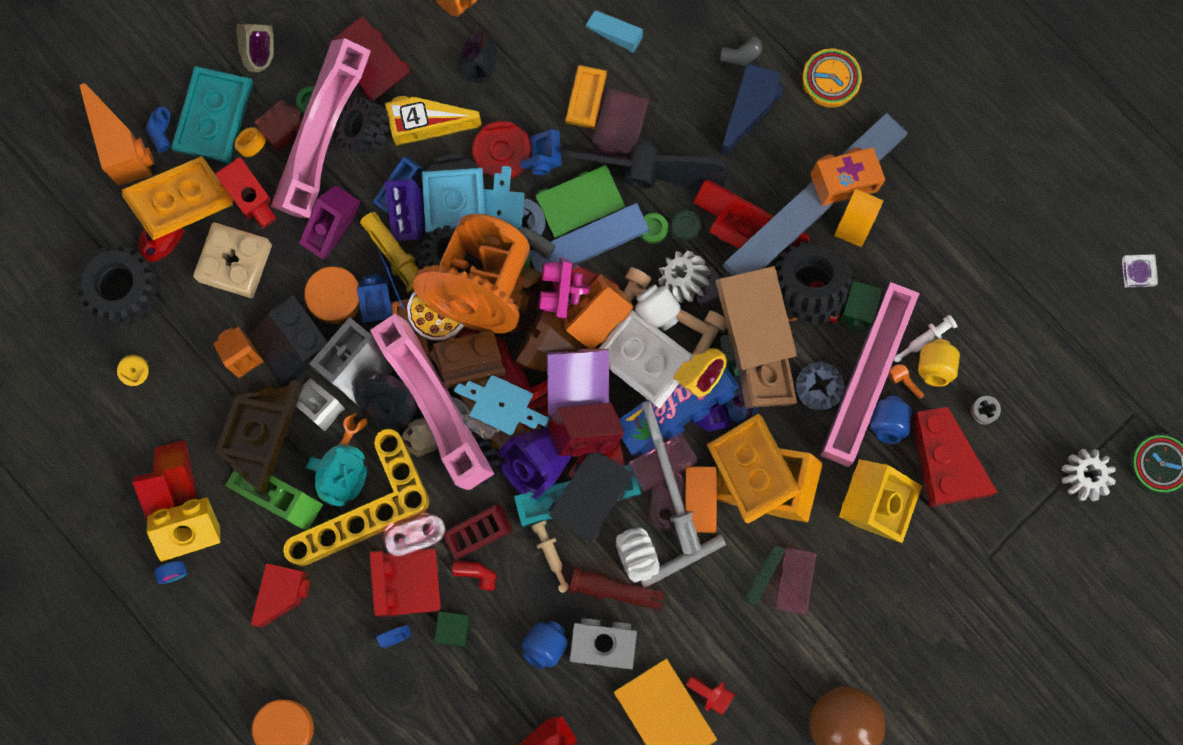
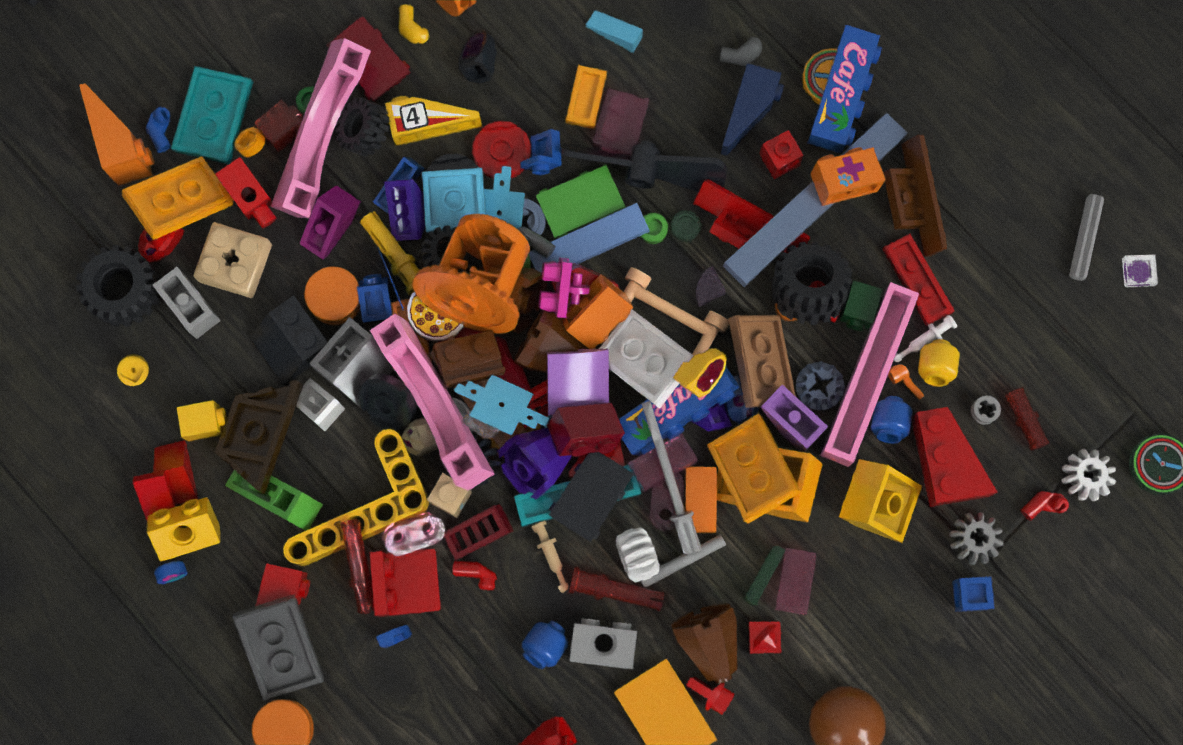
(186, 303): none -> light grey brick
(201, 420): none -> yellow brick
(237, 351): orange slope -> none
(255, 45): rock -> none
(278, 647): none -> dark grey tile
(339, 474): teal tile -> none
(351, 428): orange hand -> none
(360, 577): none -> clear red pin
(410, 29): none -> yellow arm
(449, 496): none -> tan brick
(452, 629): dark green tile -> none
(658, 307): white head -> none
(695, 274): white gear -> none
(710, 640): none -> reddish brown cone
(728, 352): clear green tile -> none
(756, 318): medium nougat tile -> none
(764, 637): none -> red tile
(781, 154): none -> red brick
(793, 419): none -> medium lavender slope
(844, 89): none -> blue brick
(858, 218): light orange slope -> none
(914, 196): none -> reddish brown bracket
(917, 276): none -> red tile
(971, 526): none -> light grey gear
(973, 594): none -> blue brick
(1027, 419): none -> clear red pin
(1045, 501): none -> red arm
(1086, 237): none -> light grey axle

